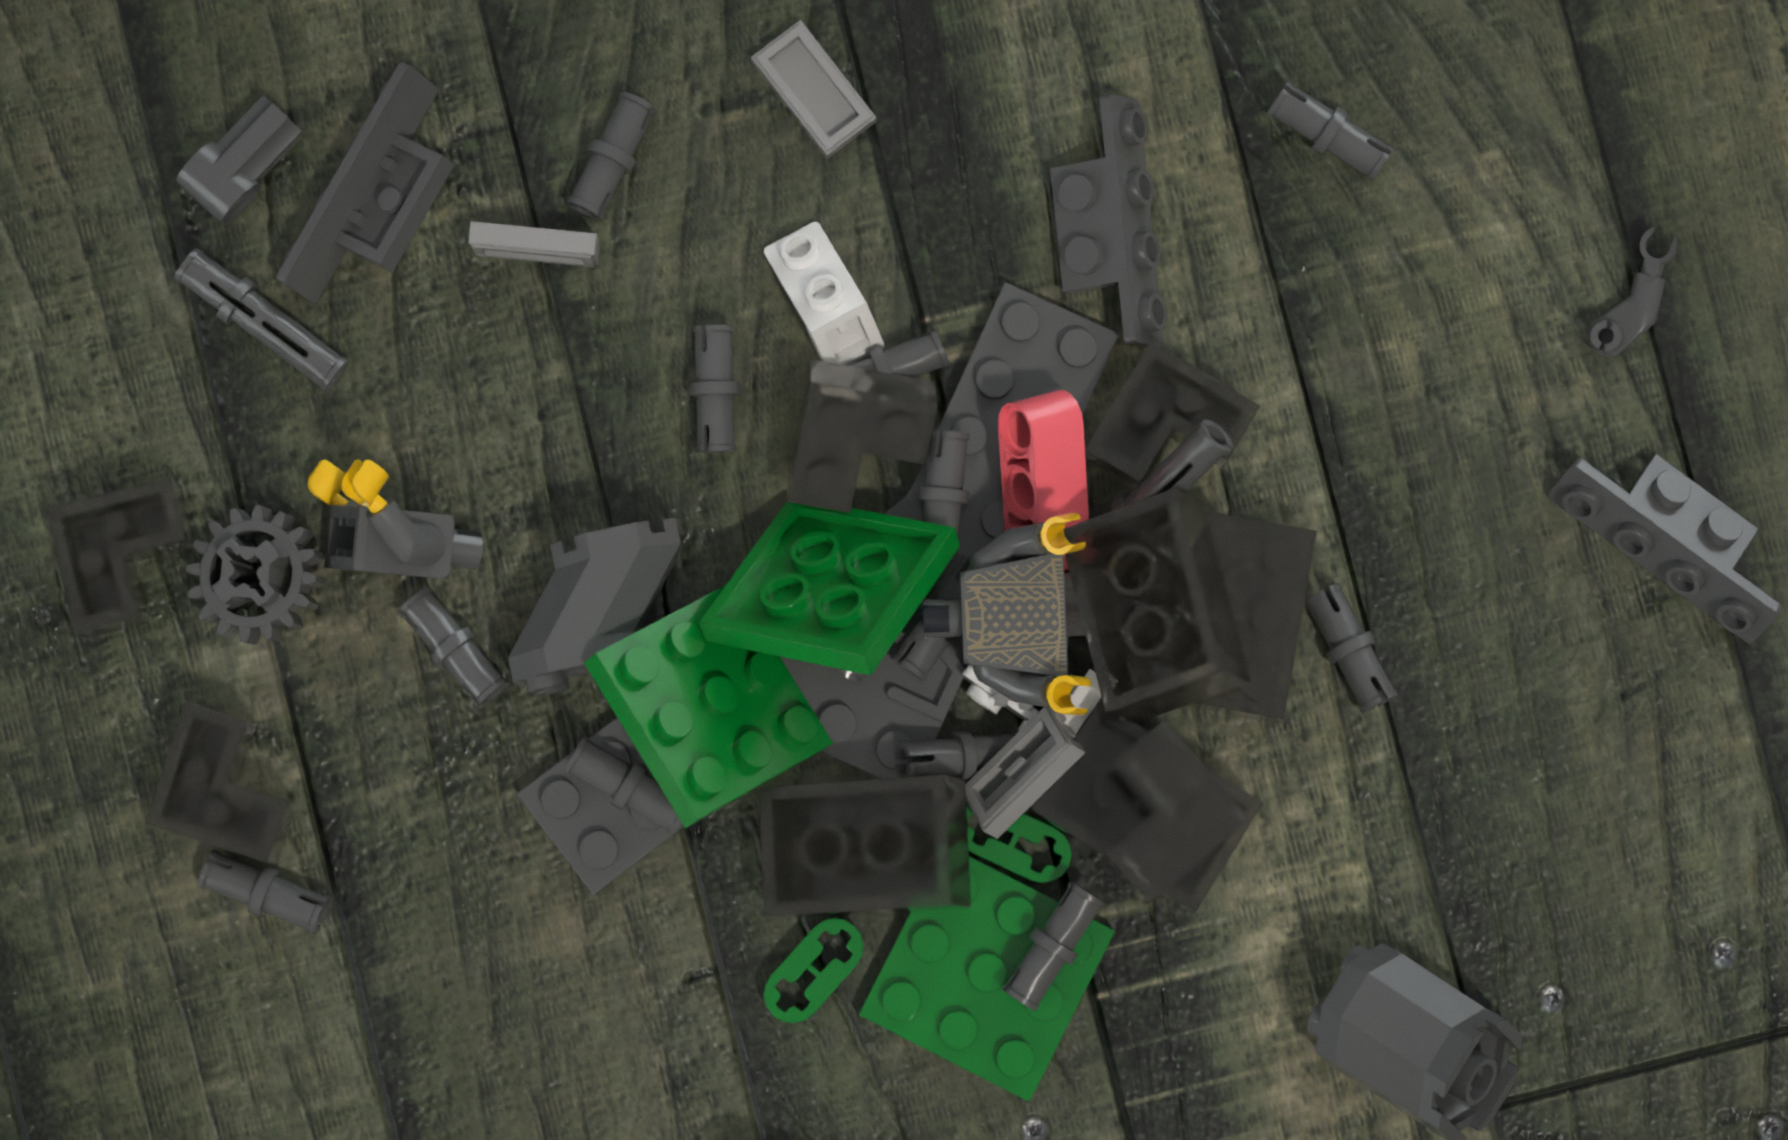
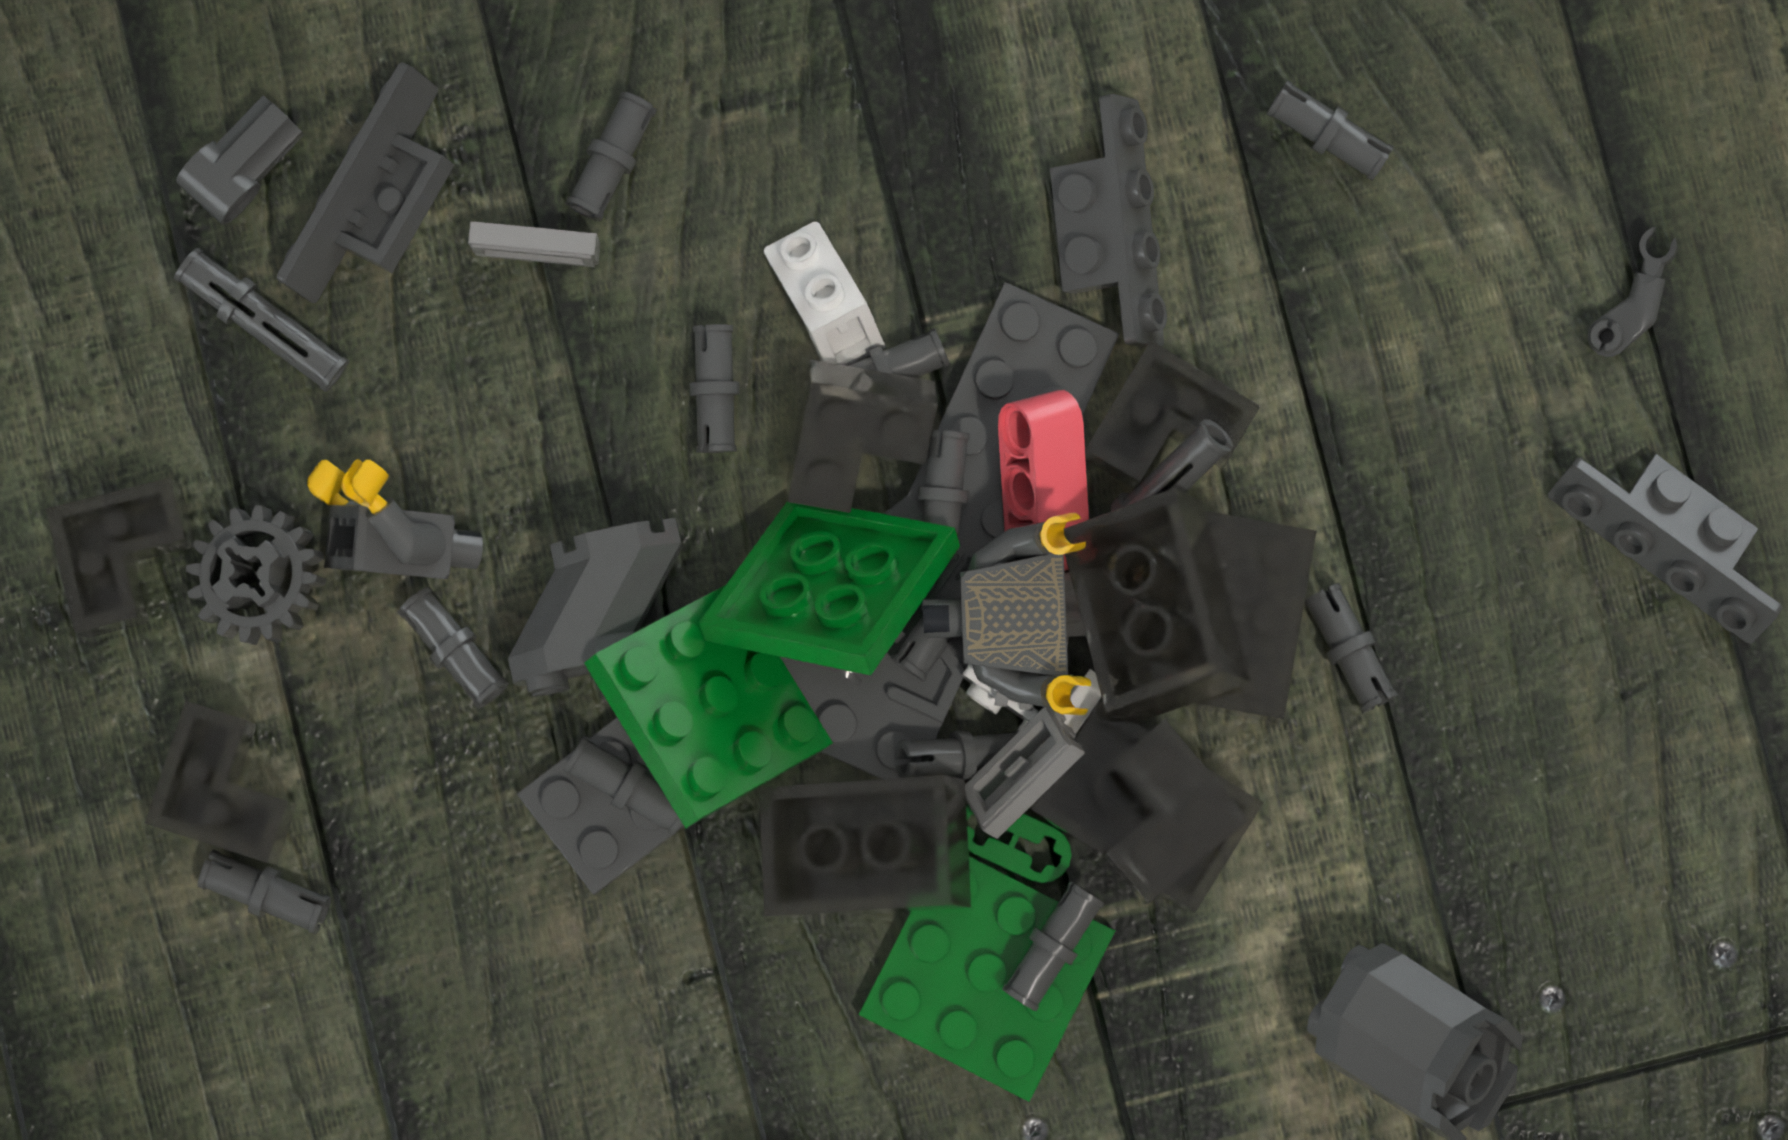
(802, 959): green beam -> none
(813, 89): light grey tile -> none

